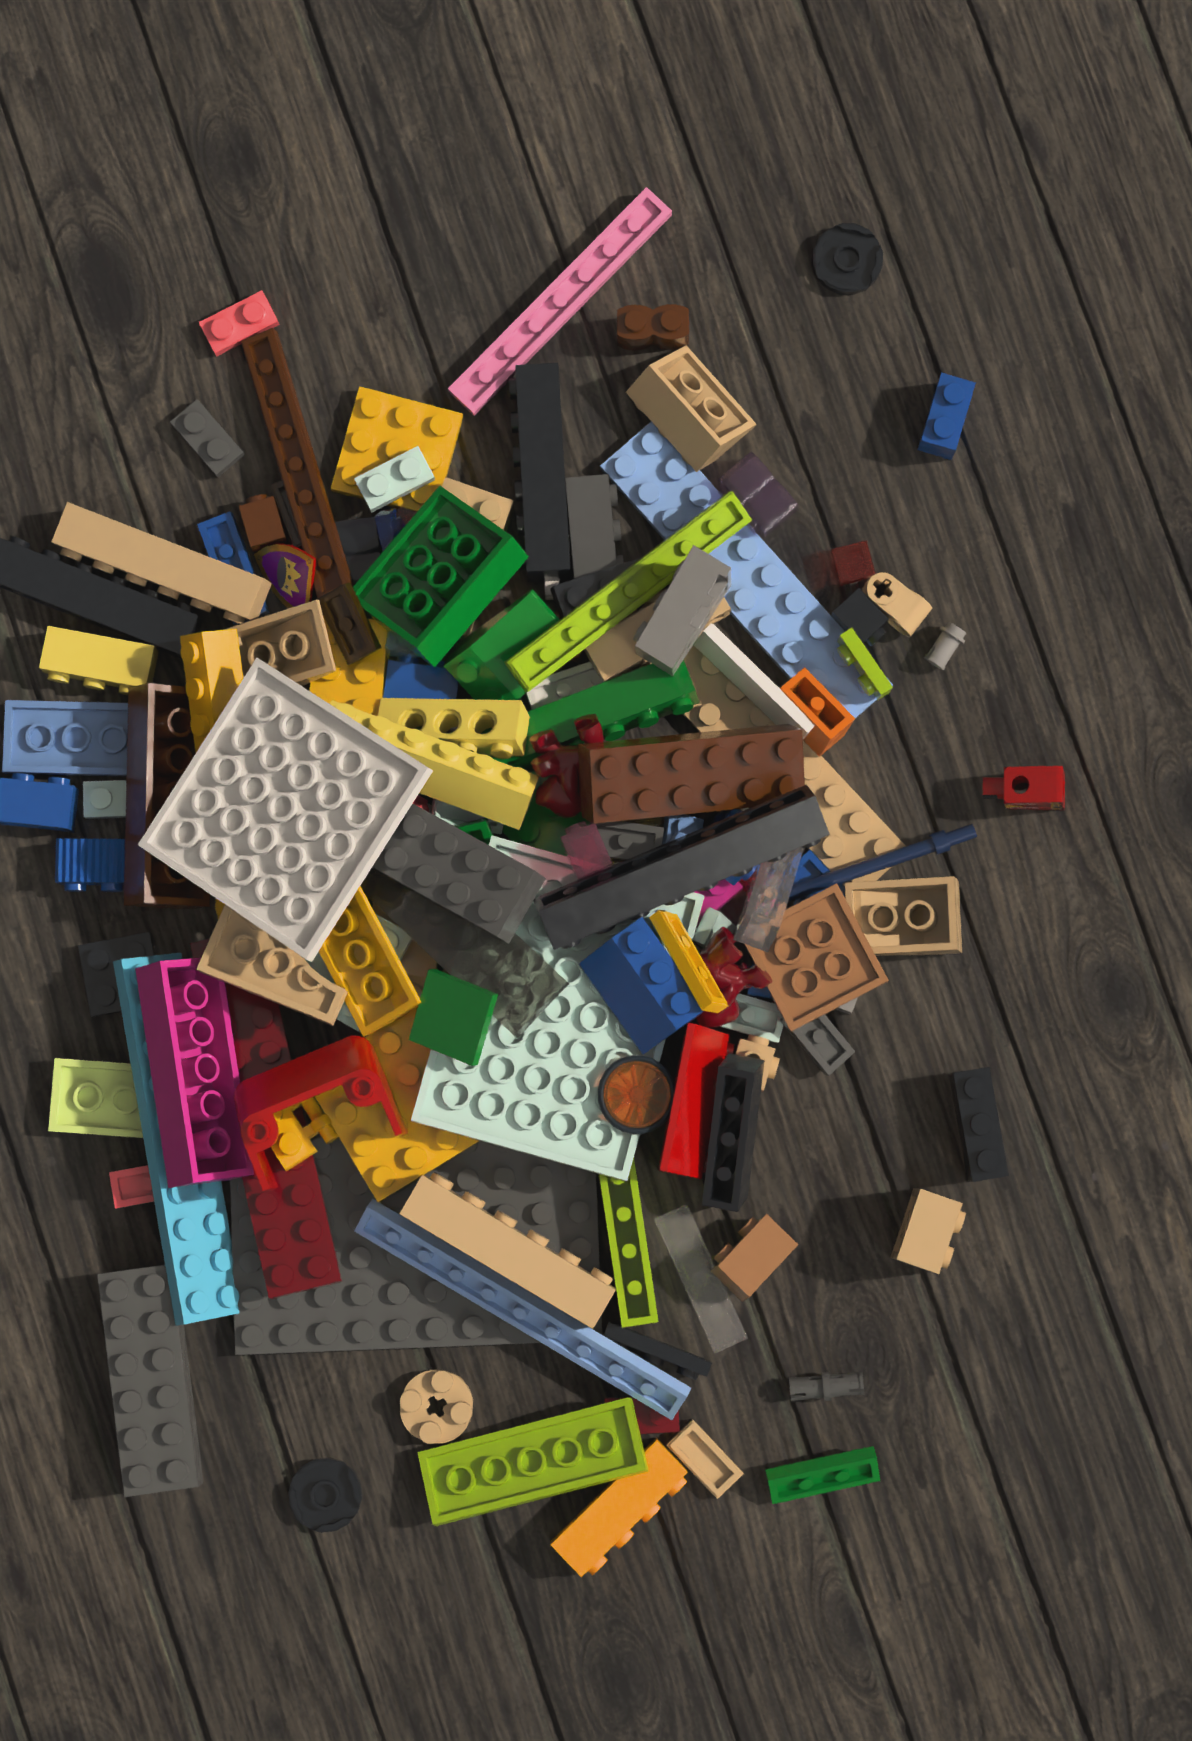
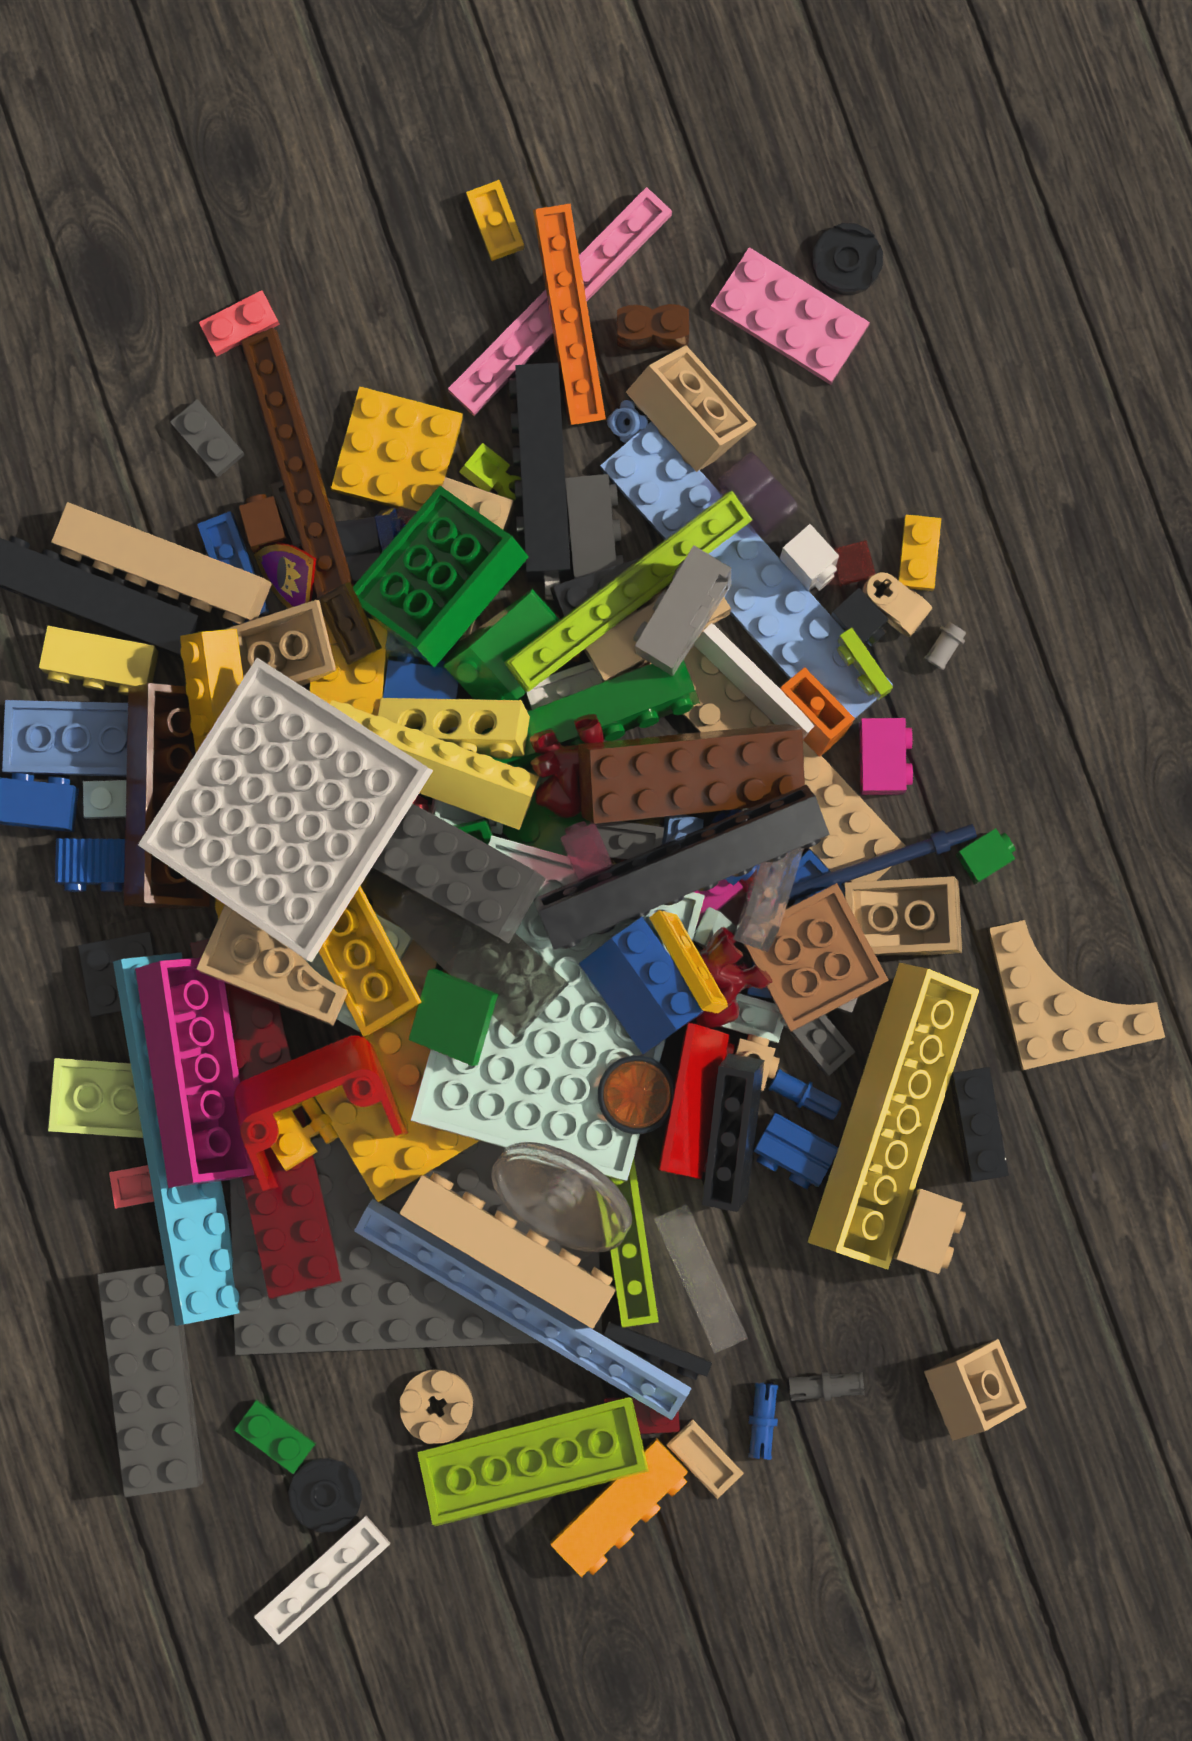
(275, 1436): none -> green plate
(322, 1580): none -> white plate
(394, 479): light aqua plate -> none
(489, 471): none -> lime plate
(495, 220): none -> yellow plate
(561, 1197): none -> clear dish
(569, 314): none -> orange plate
(616, 421): none -> medium blue plate
(753, 1257): medium nougat brick -> none
(763, 1421): none -> blue pin
(789, 315): none -> bright pink plate
(795, 1150): none -> blue brick
(805, 1095): none -> blue axle
(810, 559): none -> white brick
(822, 1475): green plate -> none
(884, 756): none -> dark pink brick
(893, 1115): none -> light yellow brick
(919, 552): none -> yellow plate
(946, 416): blue brick -> none
(975, 1390): none -> tan slope
(986, 855): none -> green brick
(1044, 792): red torso -> none
(1053, 1018): none -> tan plate

